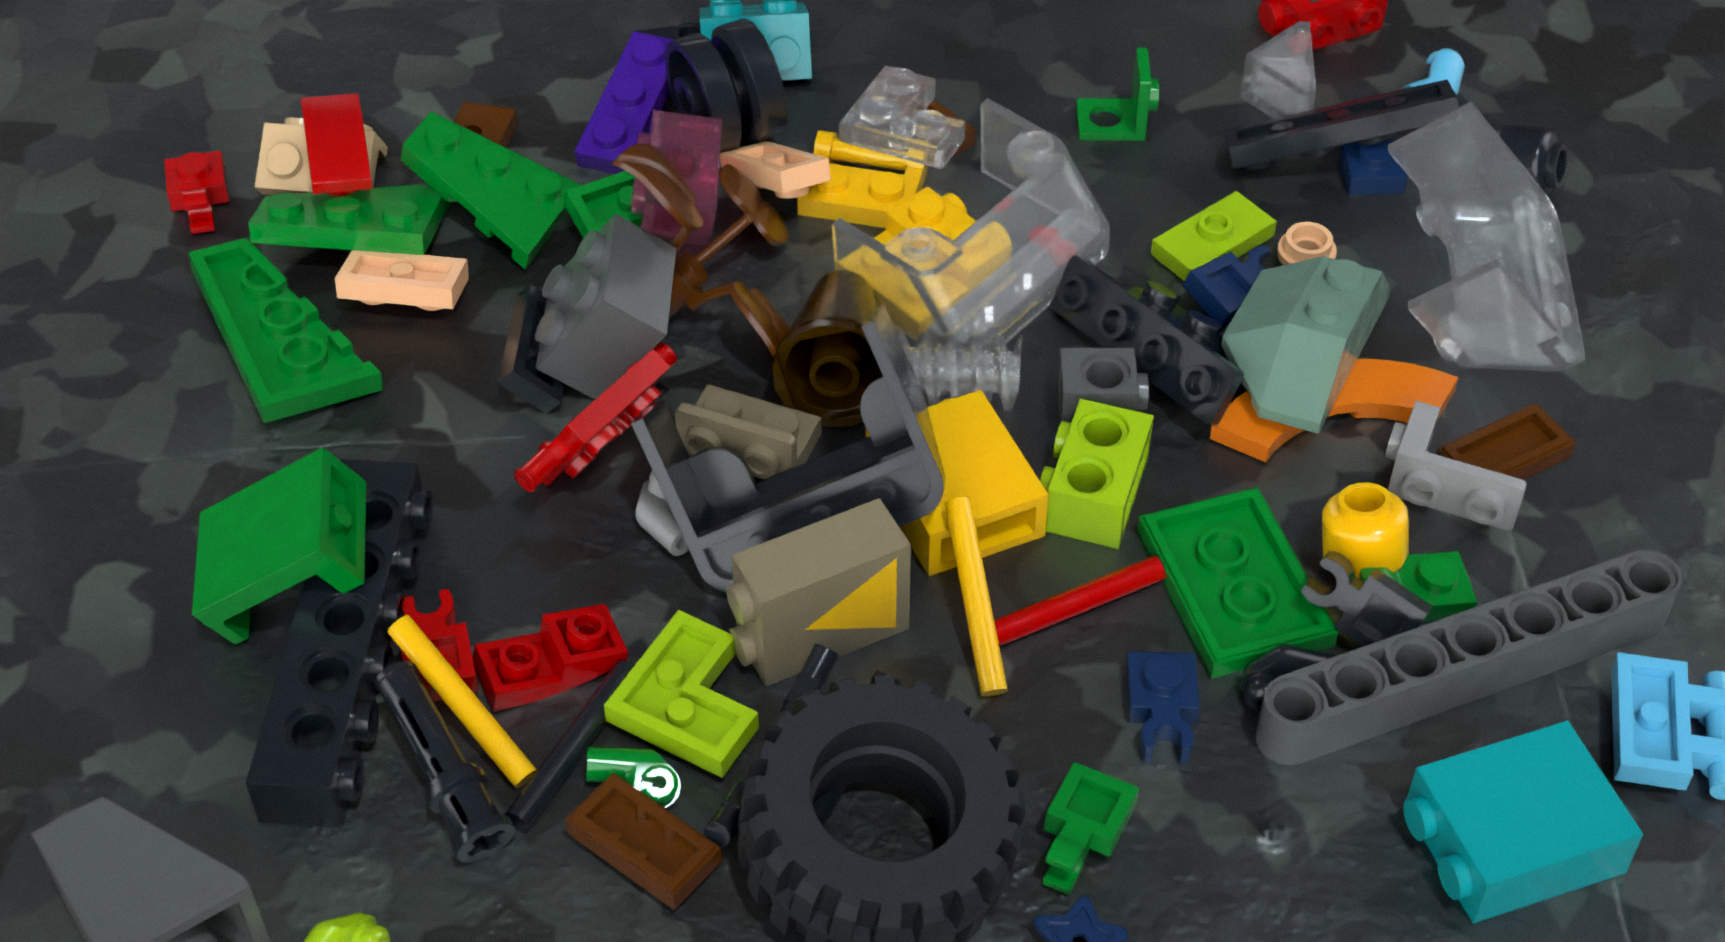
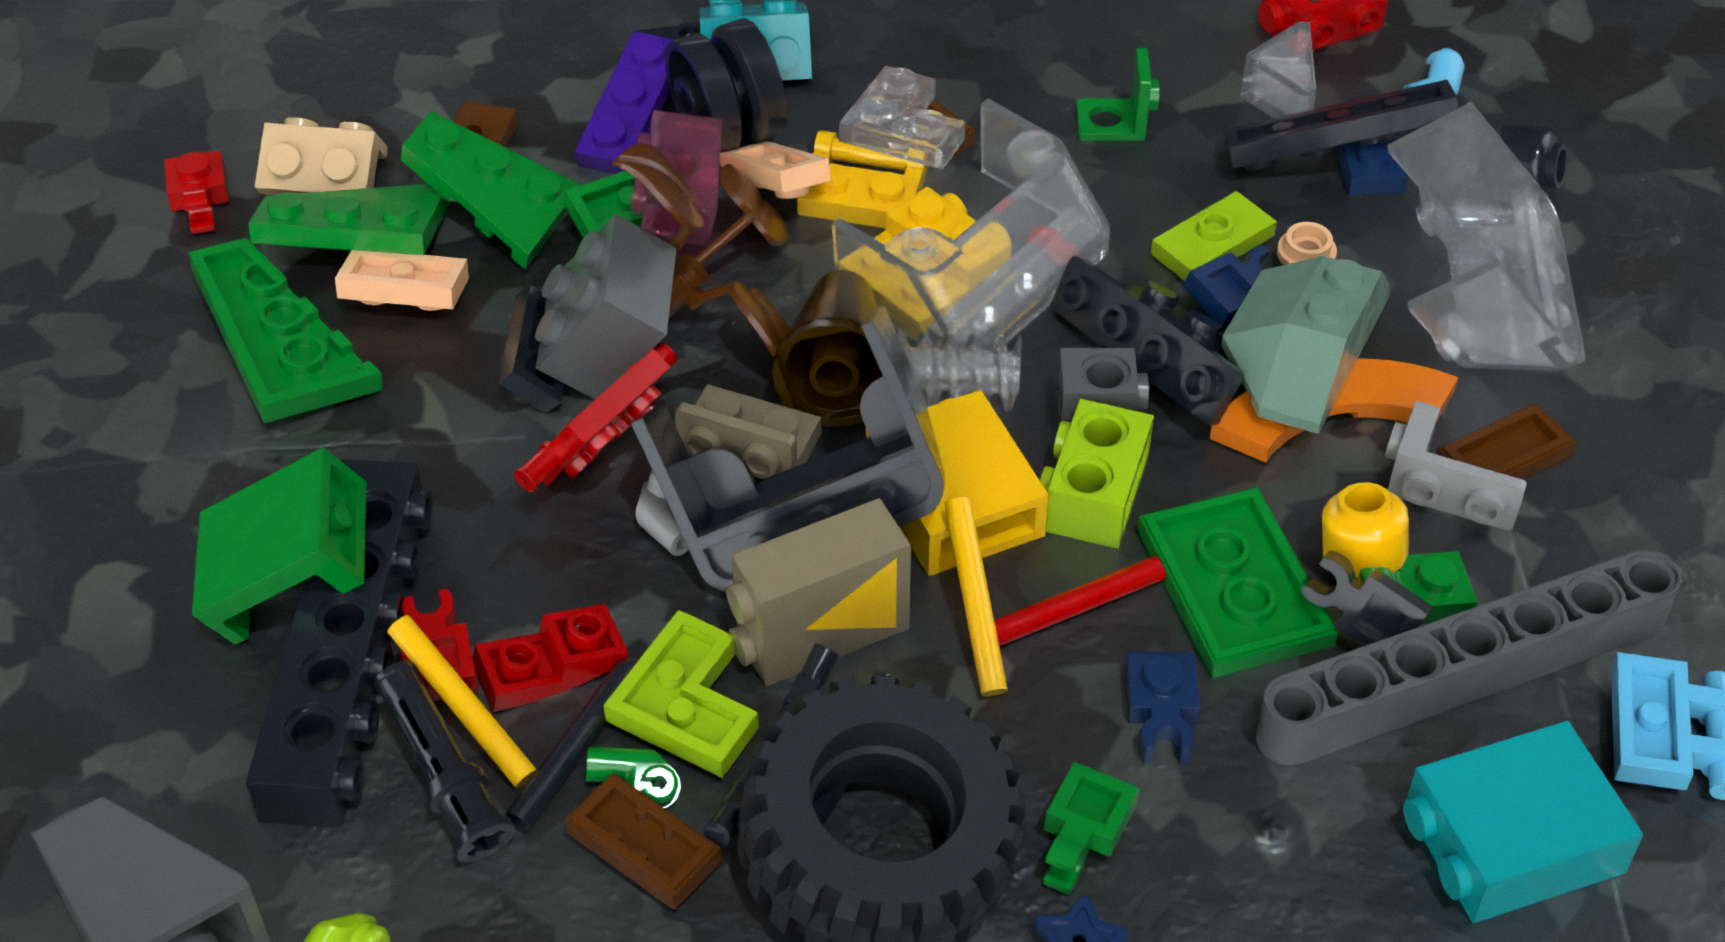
(336, 144): red slope -> none
(1274, 663): black arm -> none

